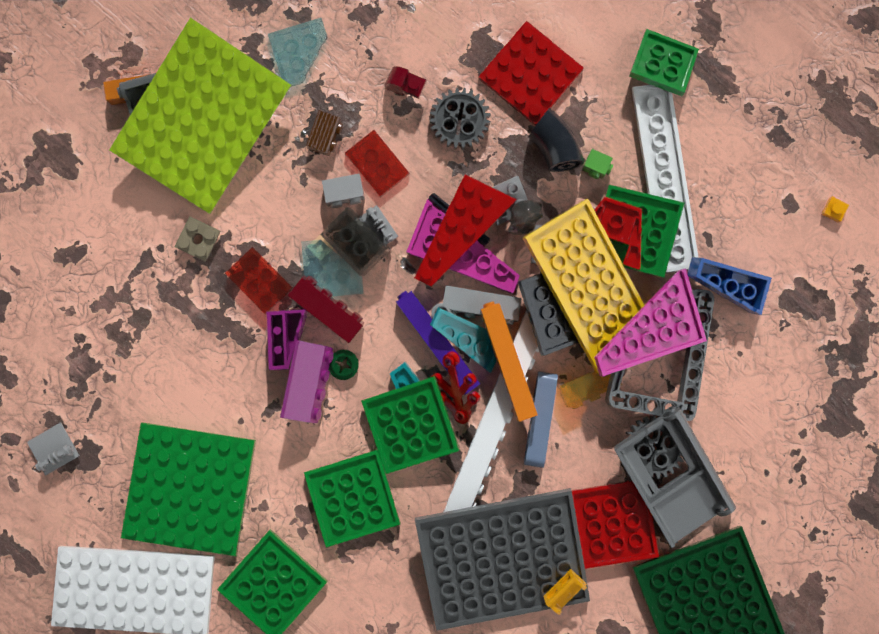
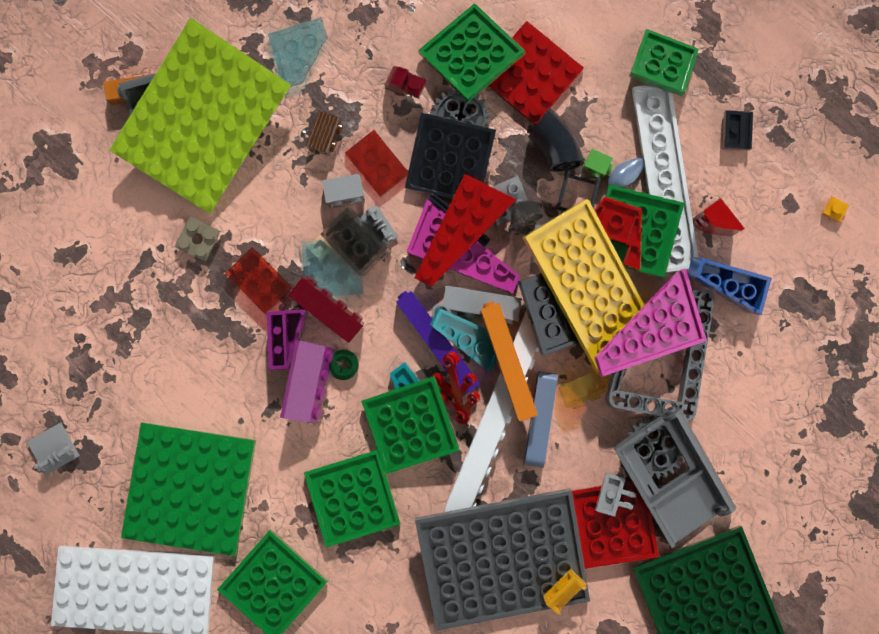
(446, 152): none -> black plate
(471, 52): none -> green plate
(567, 175): none -> black piece
(610, 495): none -> light grey hinge
(626, 172): none -> sand blue arm
(718, 220): none -> red slope
(737, 130): none -> black plate

